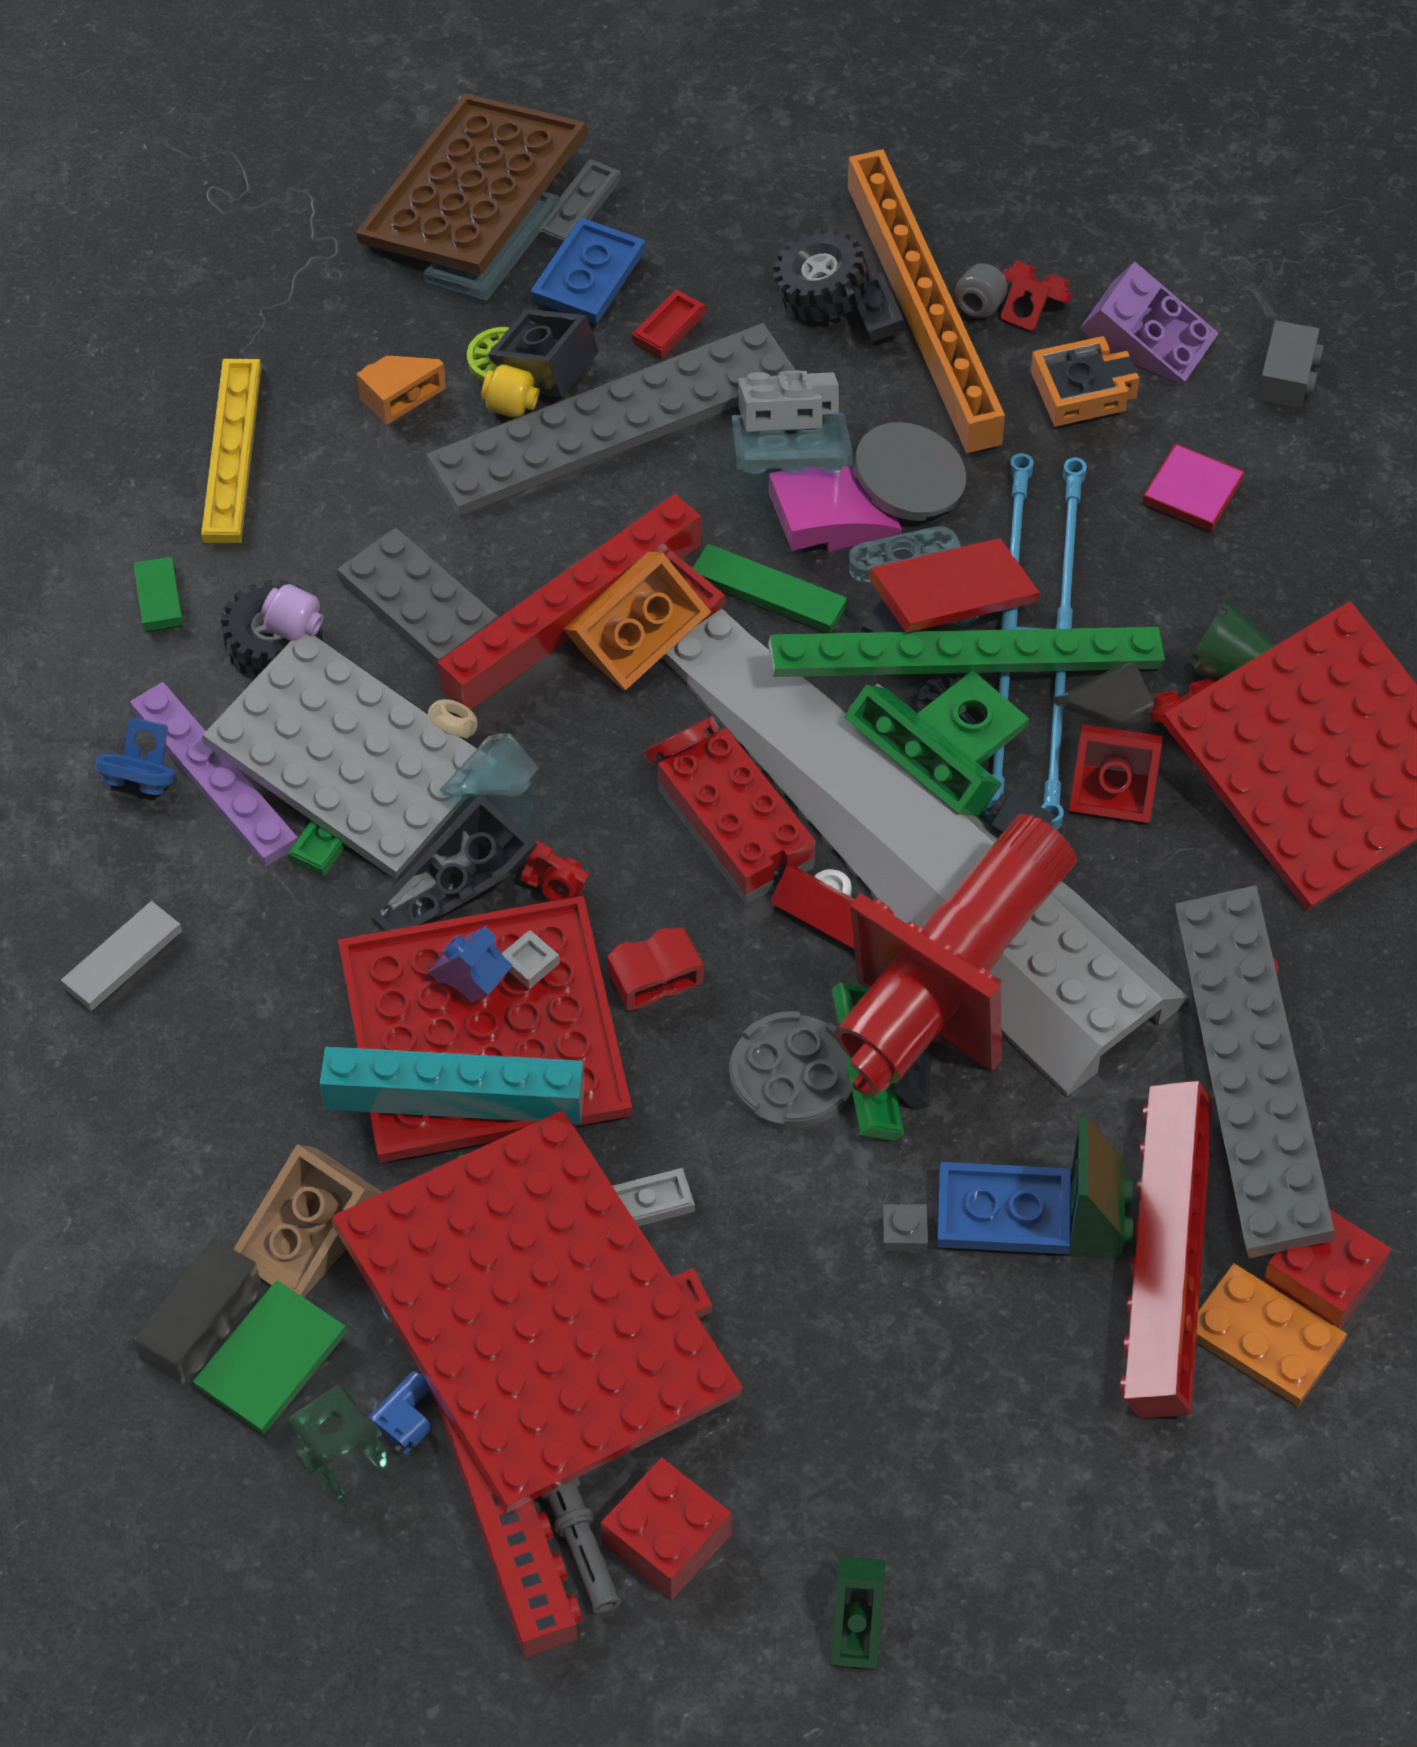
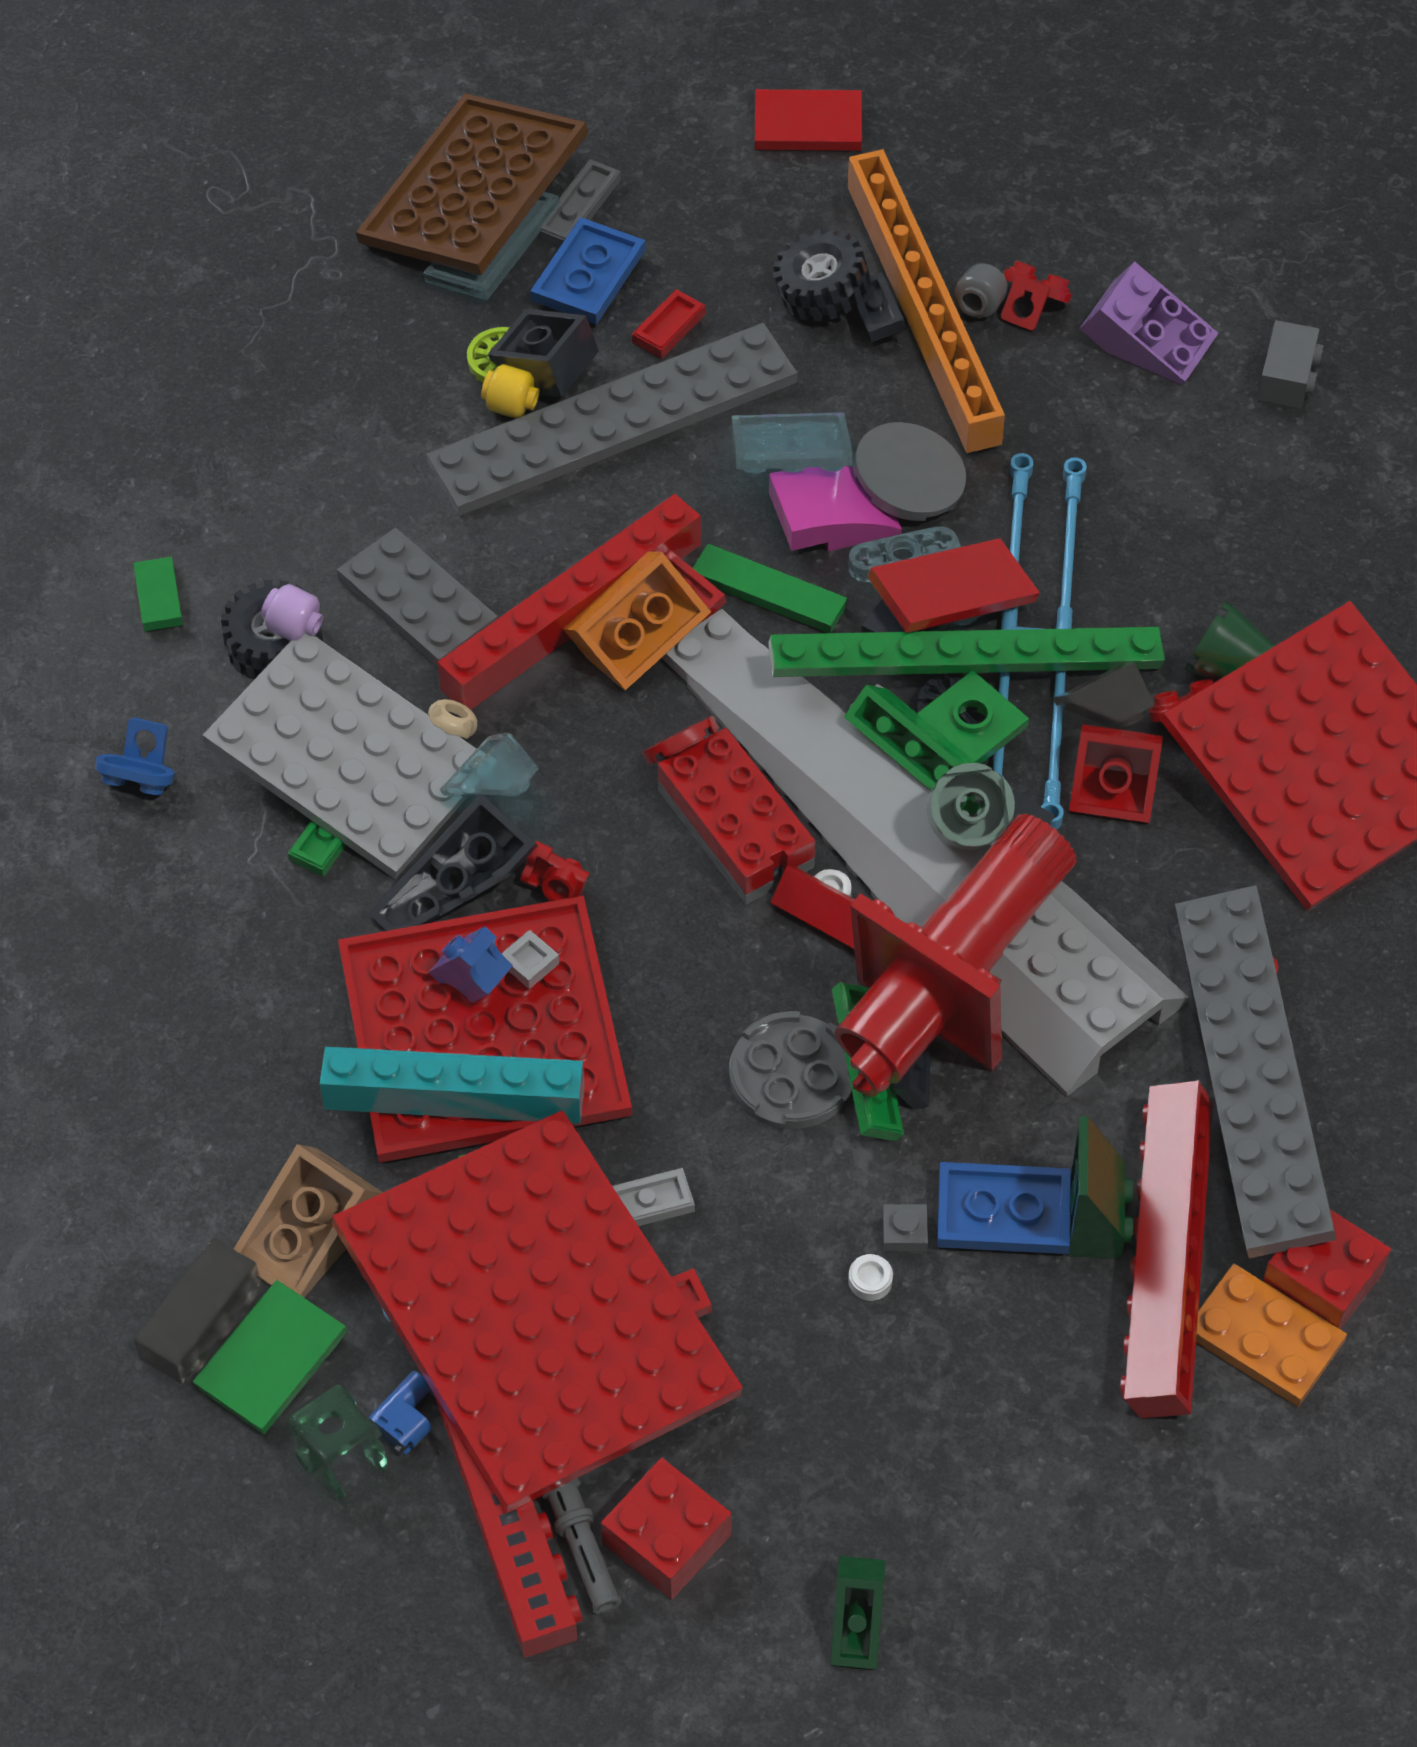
(121, 955): light grey tile -> none
(216, 777): medium lavender plate -> none
(231, 451): yellow tile -> none
(399, 384): orange slope -> none
(655, 968): red brick -> none
(787, 400): light grey piece -> none
(808, 120): none -> red tile
(870, 1277): none -> white tile
(986, 789): none -> sand green brick
(1083, 380): piece -> none
(1193, 487): dark pink tile -> none

